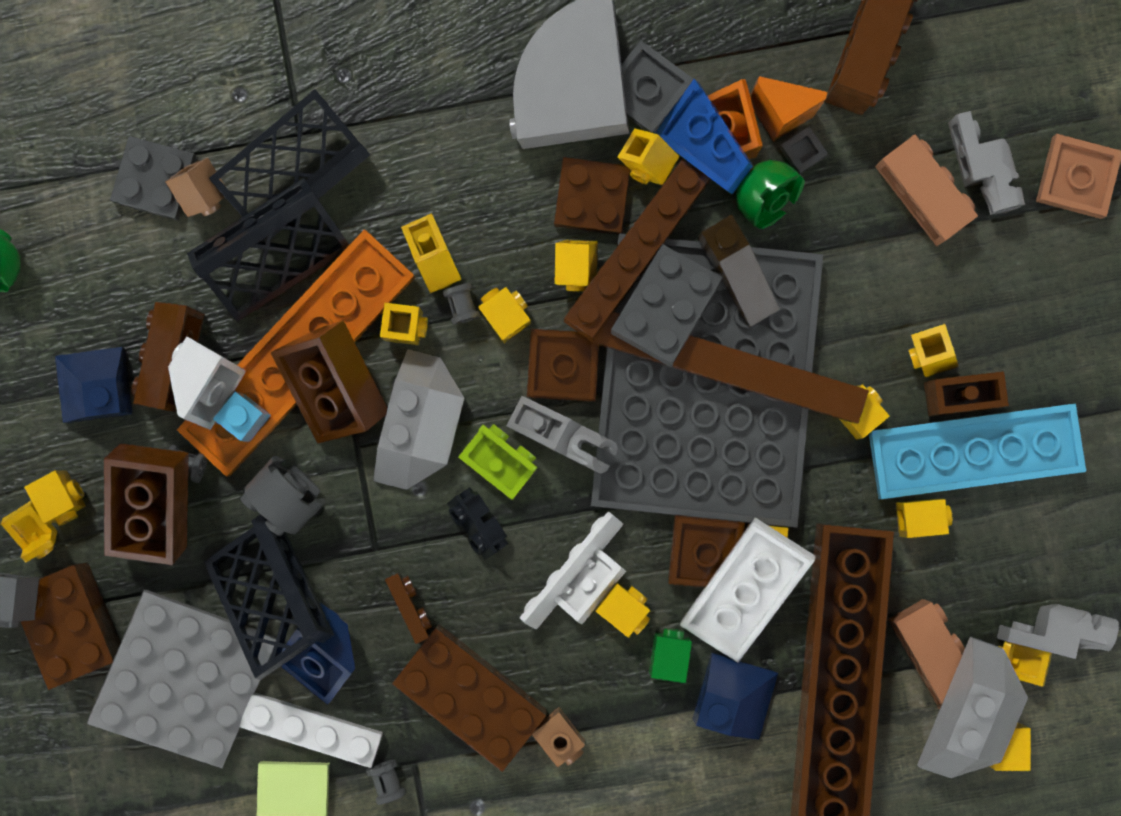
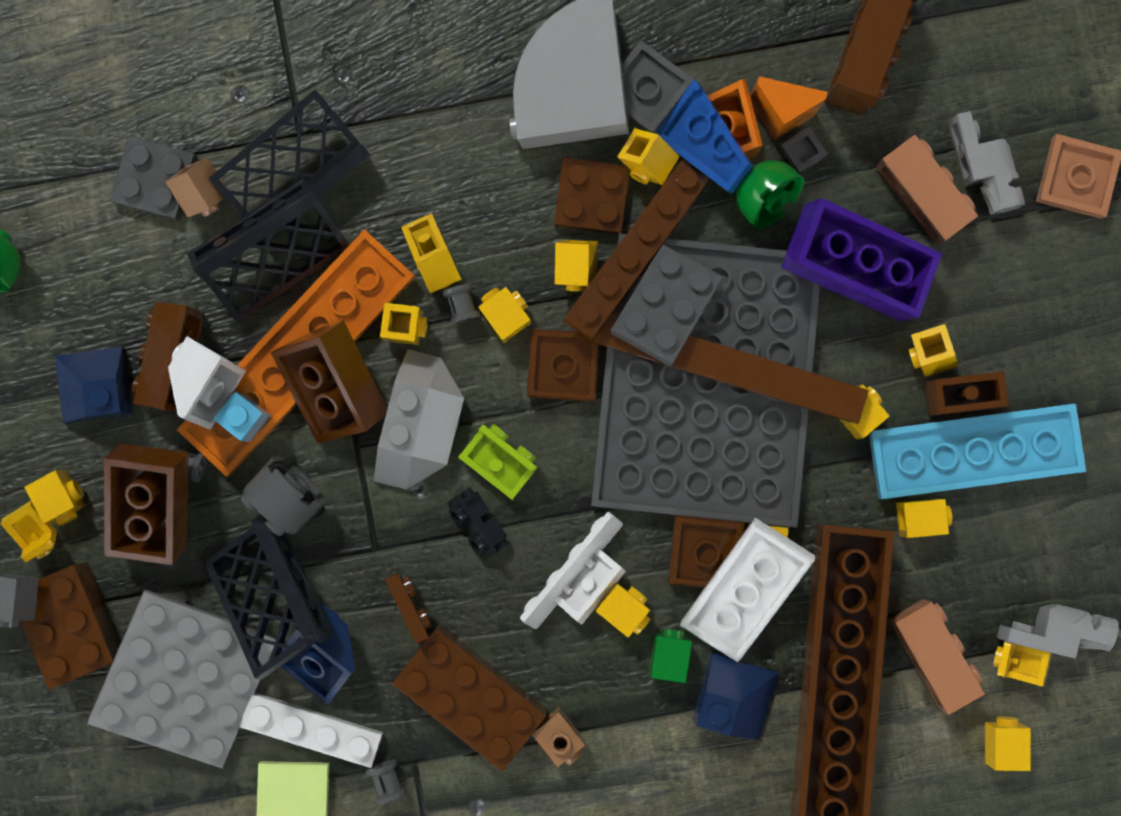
(559, 433): light grey plate -> none
(740, 270): slope -> none
(861, 260): none -> dark purple brick
(976, 713): light grey wedge -> none

